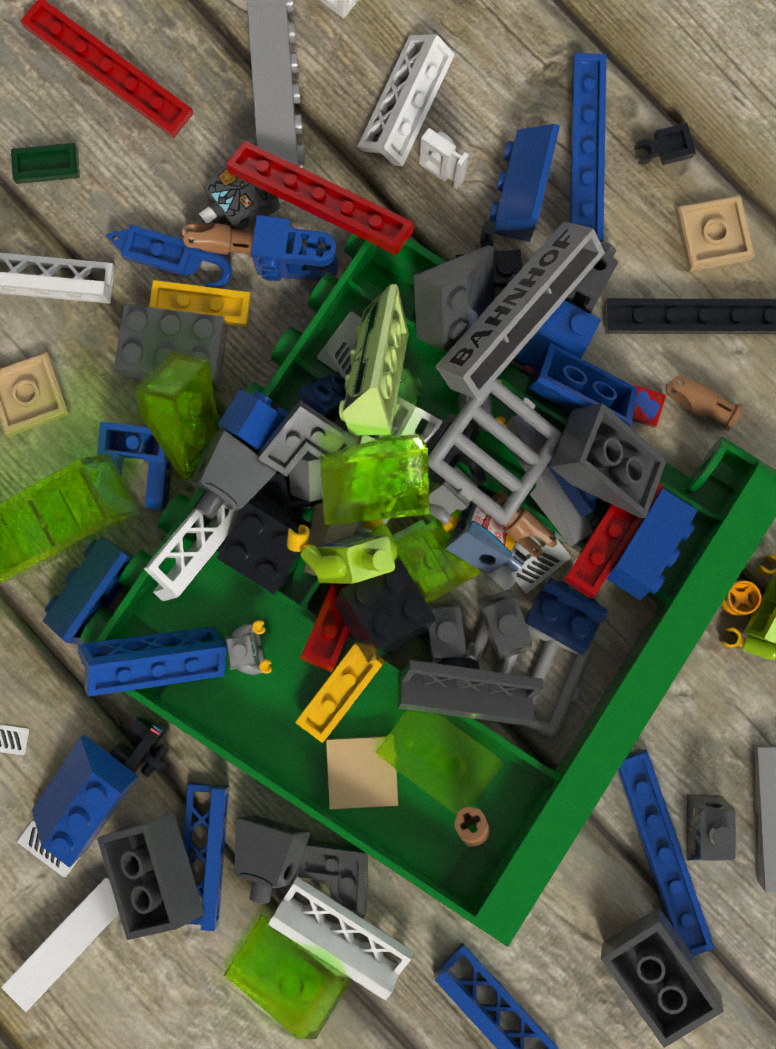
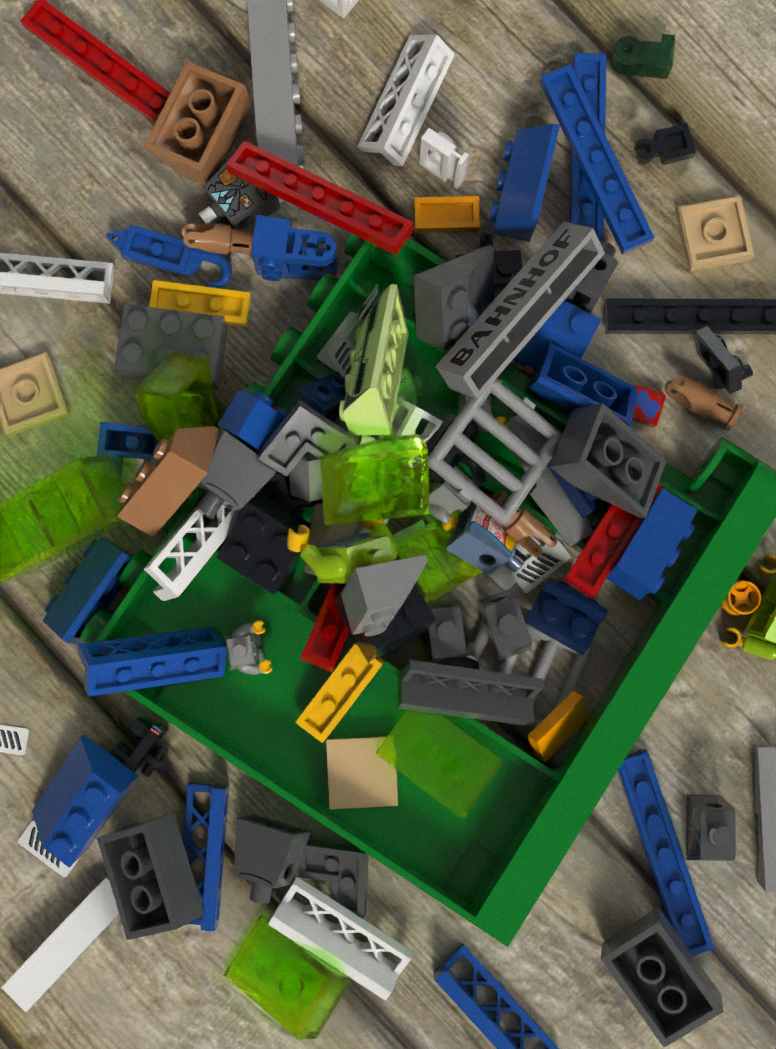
(45, 163): dark green tile -> none
(168, 478): none -> medium nougat slope
(199, 123): none -> medium nougat slope
(361, 311): none -> white sticker
(379, 592): none -> light grey slope
(446, 214): none -> light orange tile
(471, 816): medium nougat piece -> none
(558, 726): none -> light orange tile
(596, 159): none -> blue plate
(644, 57): none -> clear green leg
(726, 368): none -> black plate

